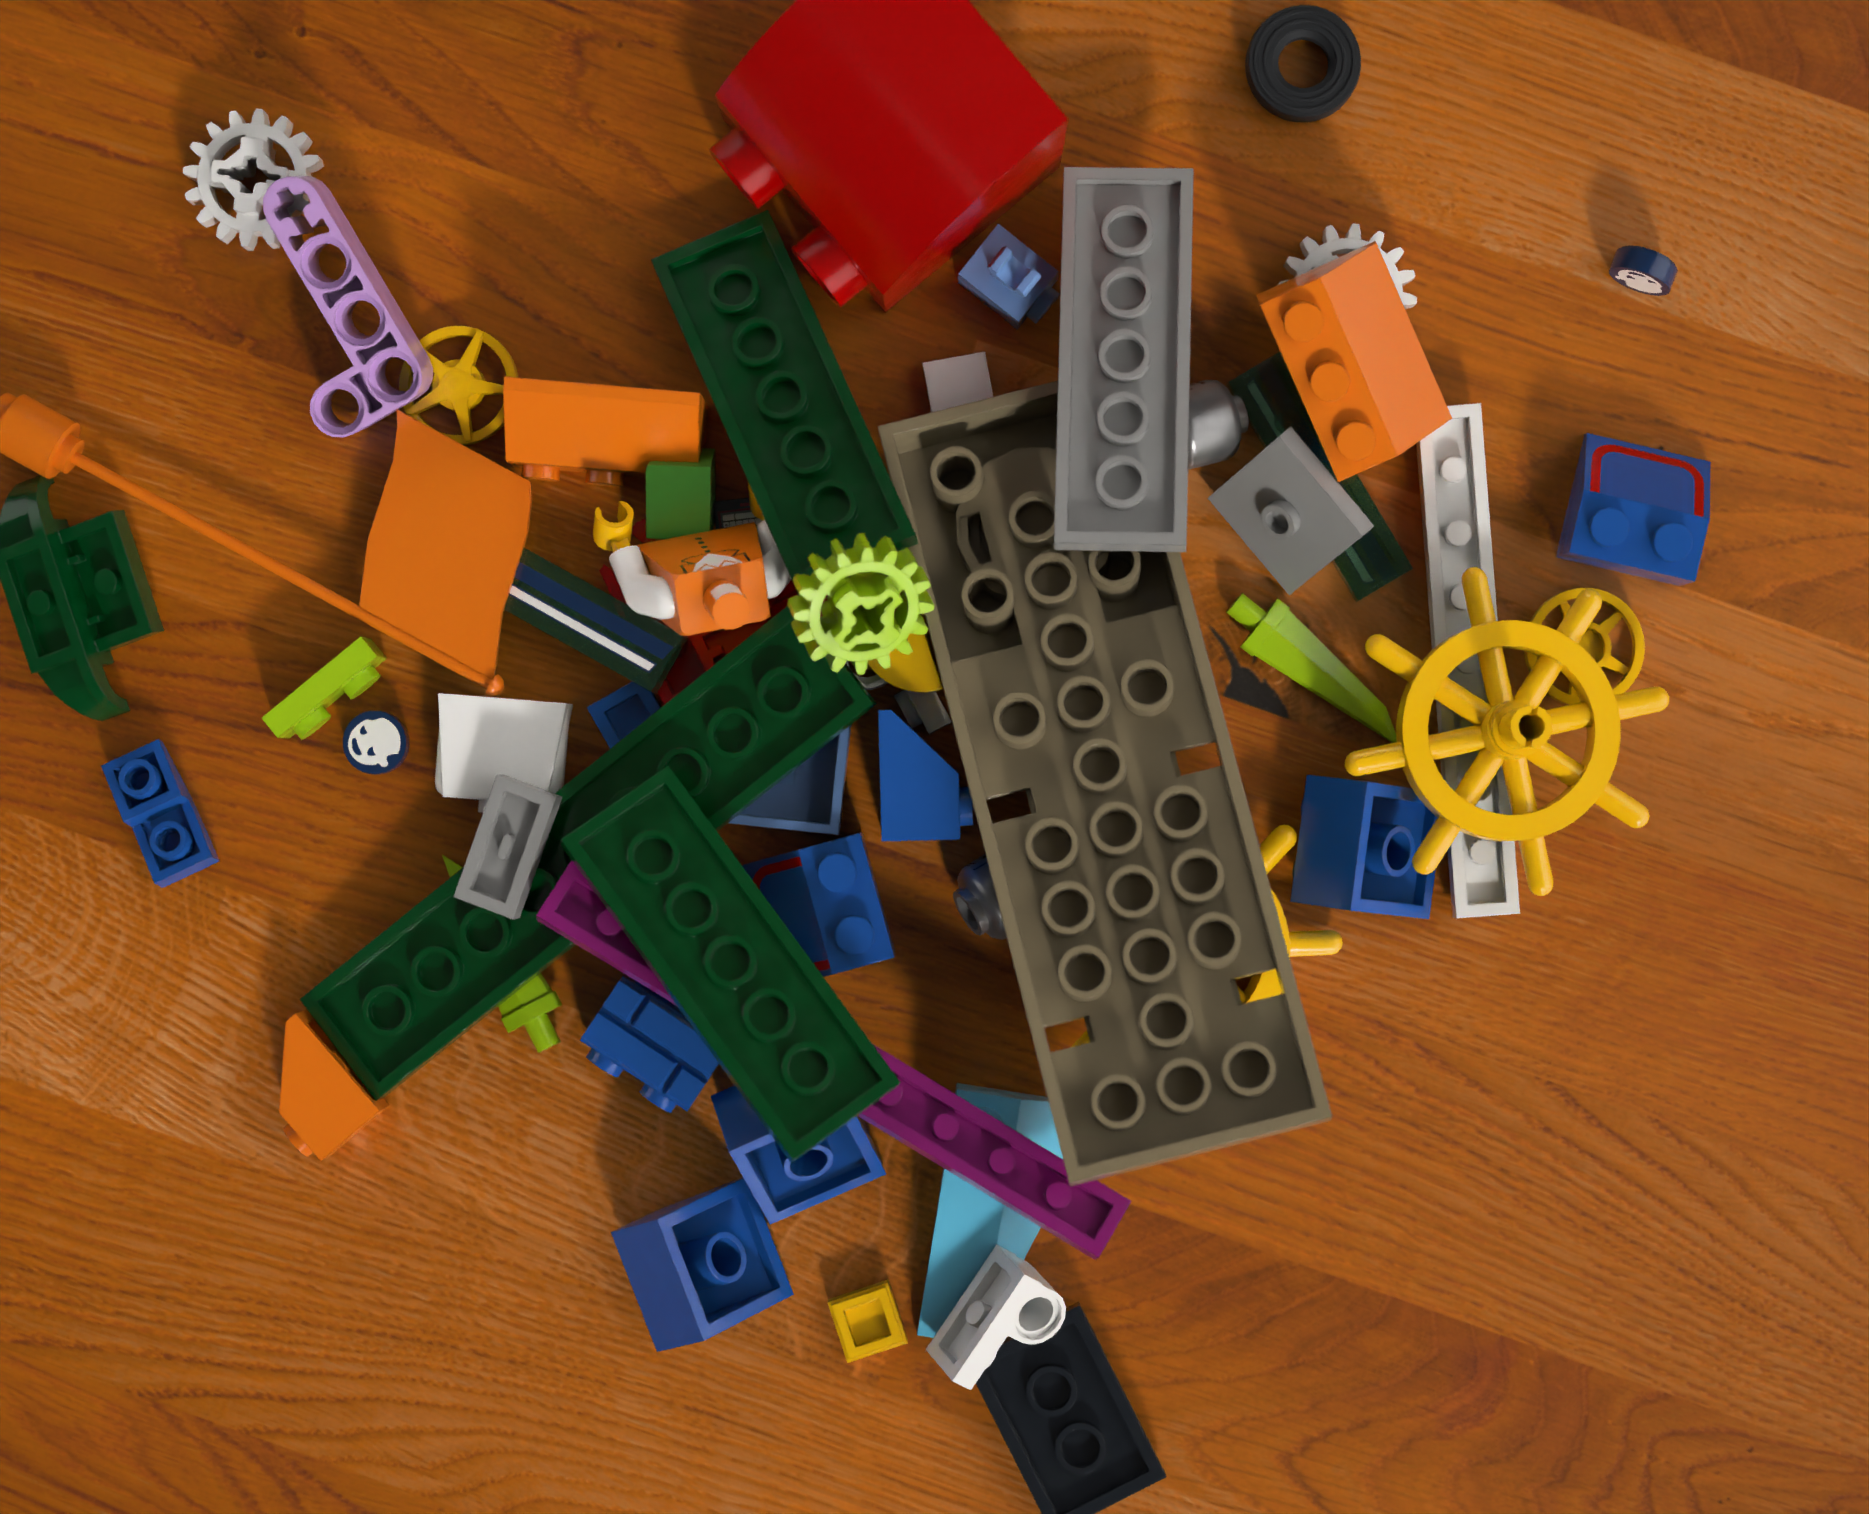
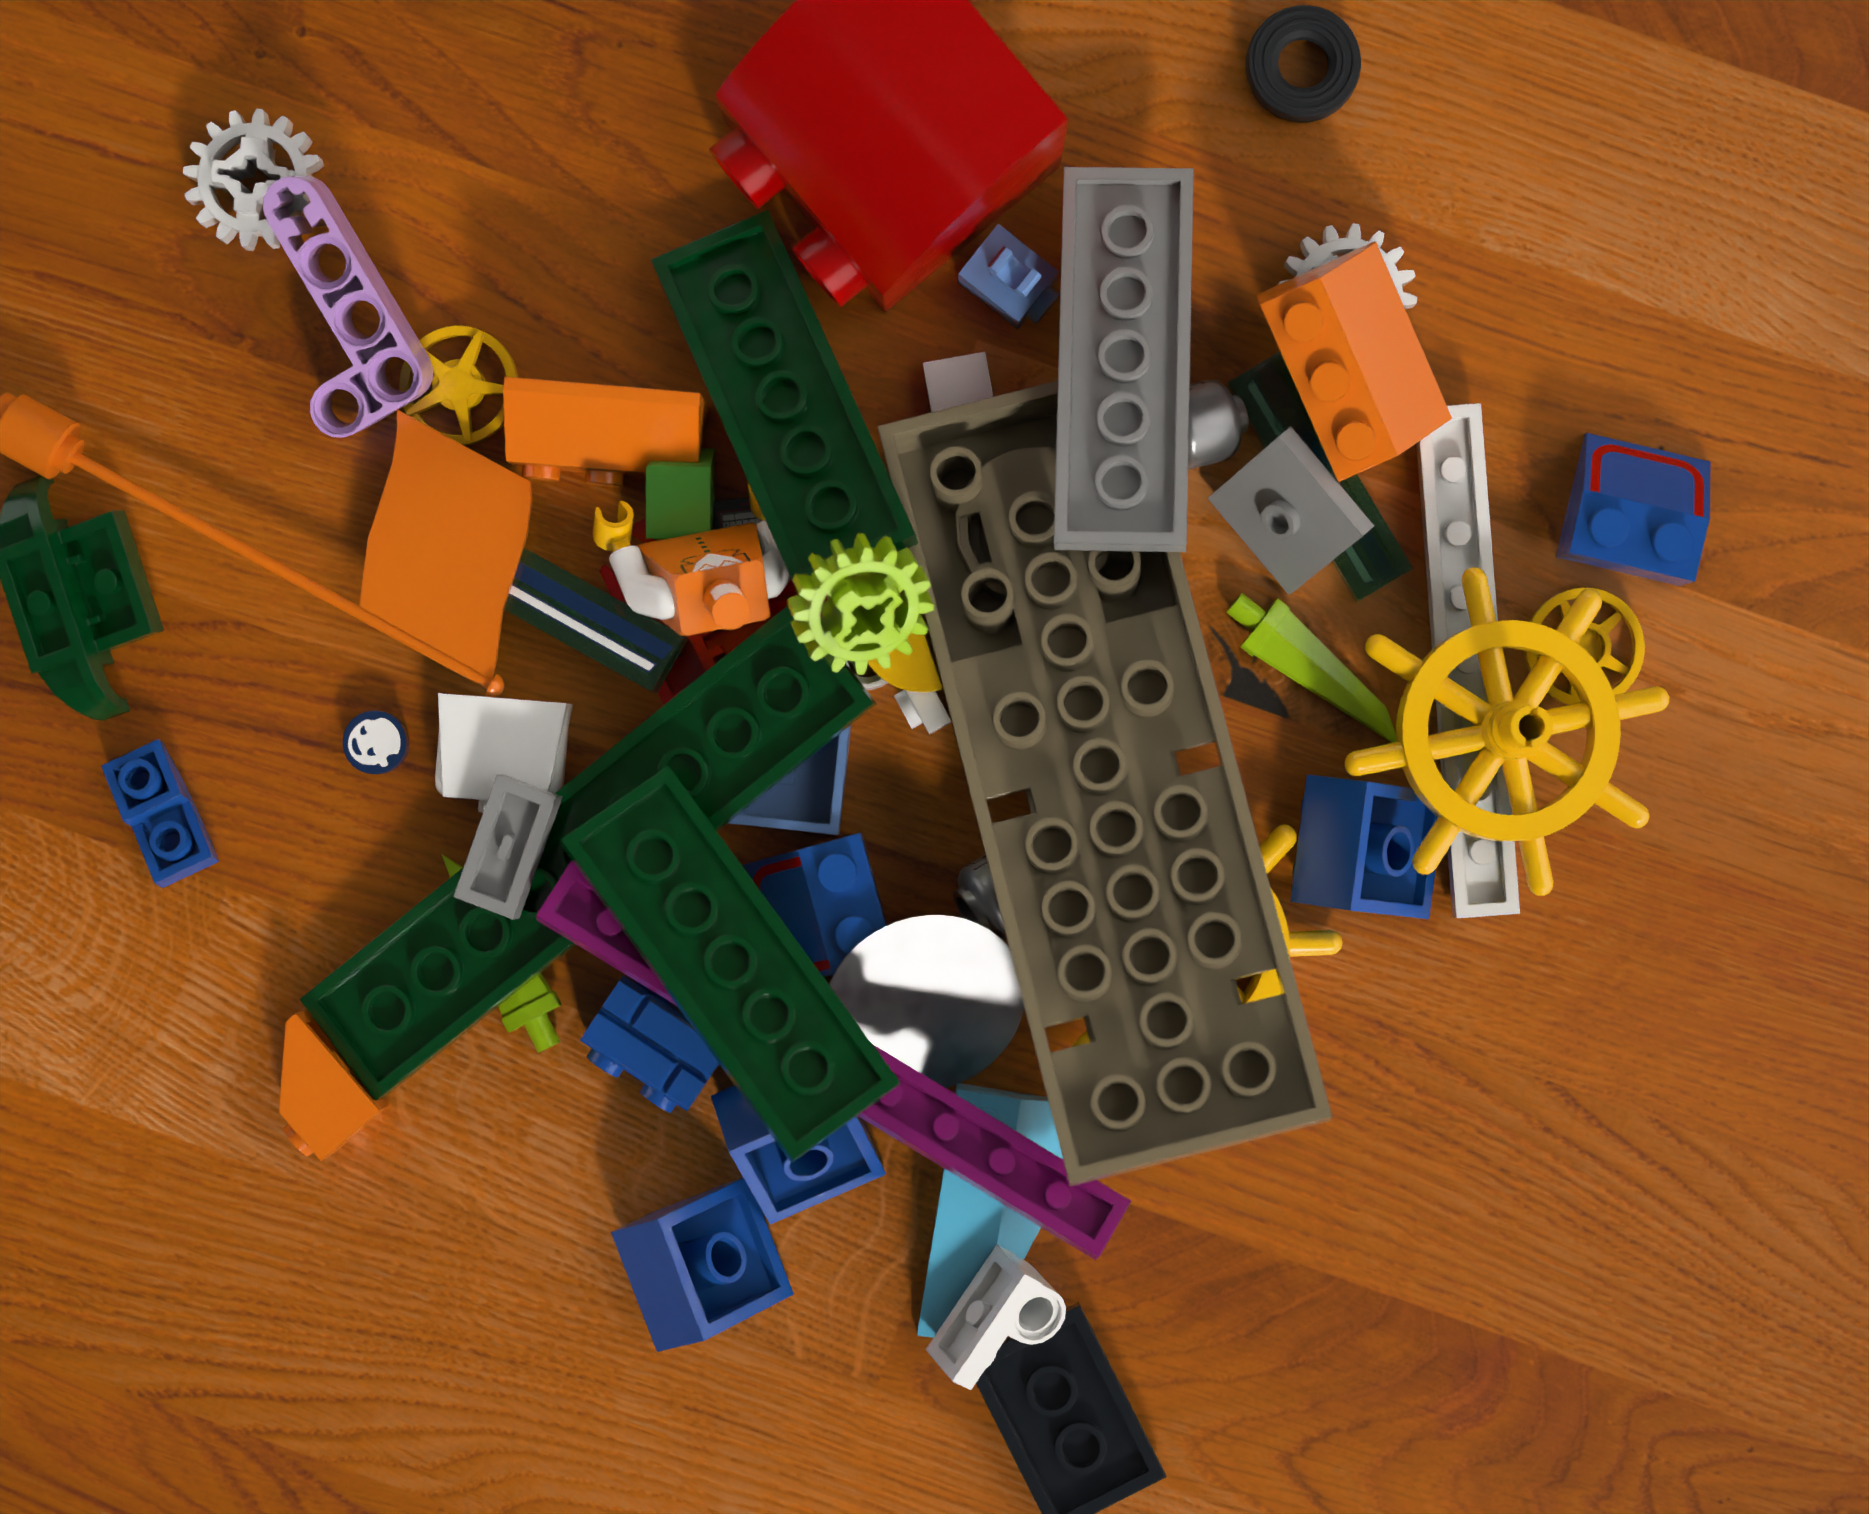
(306, 707): lime plate -> none
(623, 711): blue plate -> none
(867, 1321): yellow tile -> none
(917, 787): blue slope -> none
(933, 994): none -> flat silver sticker
(1643, 270): dark blue tile -> none

